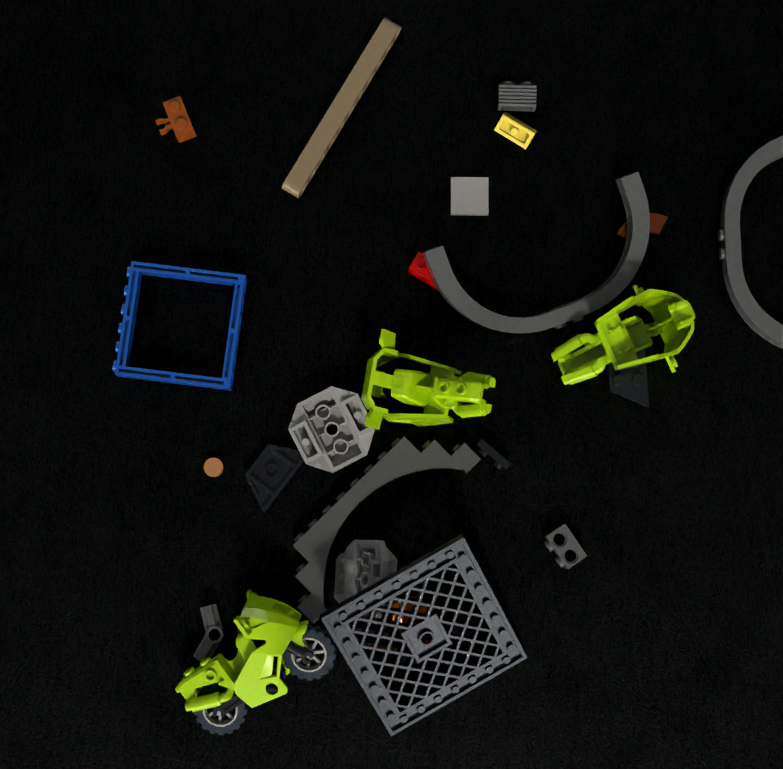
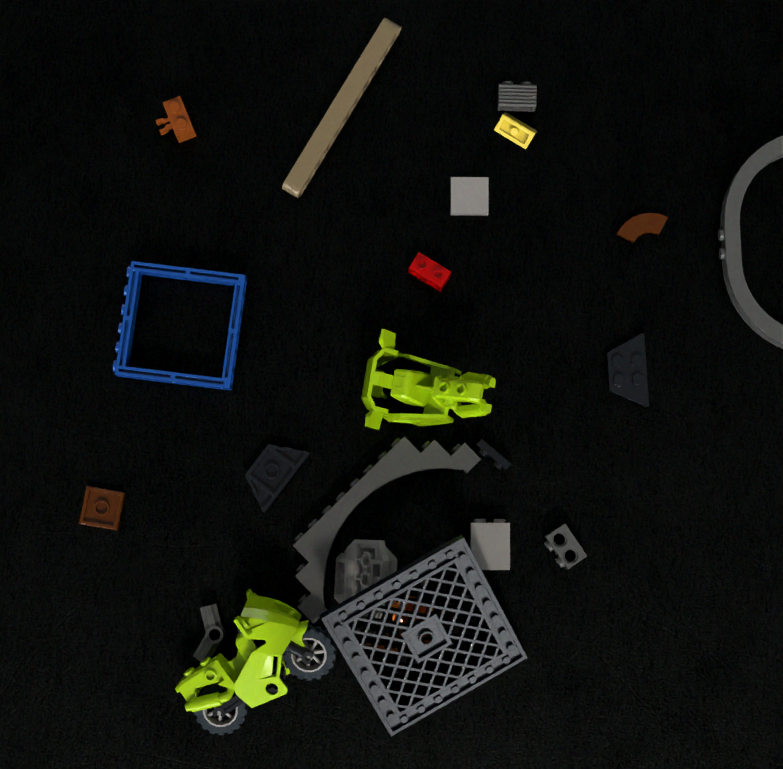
(102, 508): none -> reddish brown tile
(213, 467): medium nougat tile -> none
(310, 427): light grey piece -> none
(491, 544): none -> light grey brick
(620, 340): lime piece -> none
(636, 242): dark grey arch -> none

